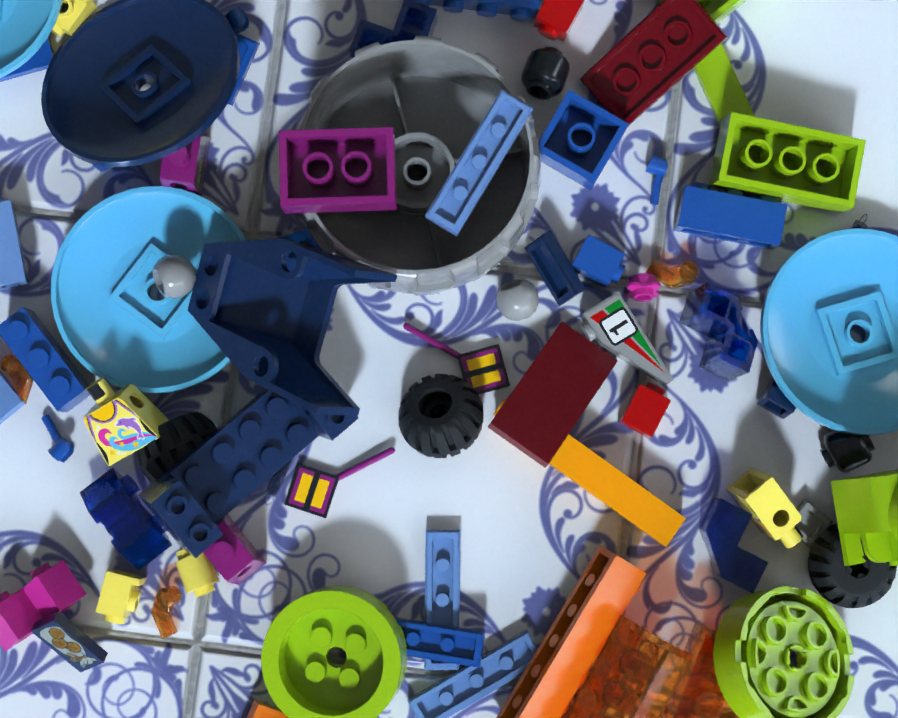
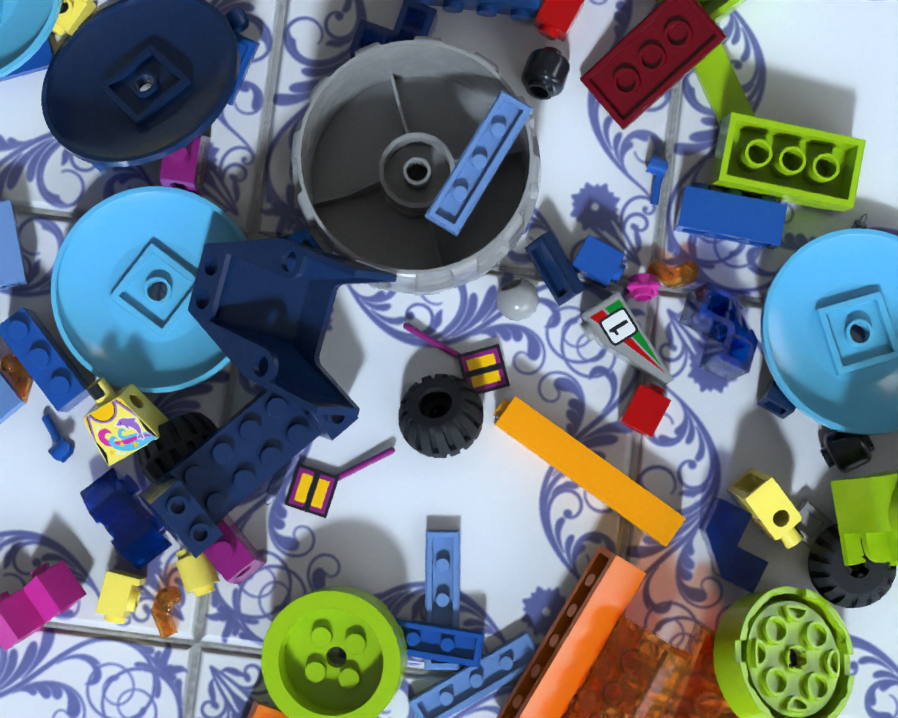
(69, 641): tile -> none
(174, 276): light grey piece -> none
(337, 170): magenta brick -> none
(552, 394): dark red tile -> none
(580, 139): blue brick -> none

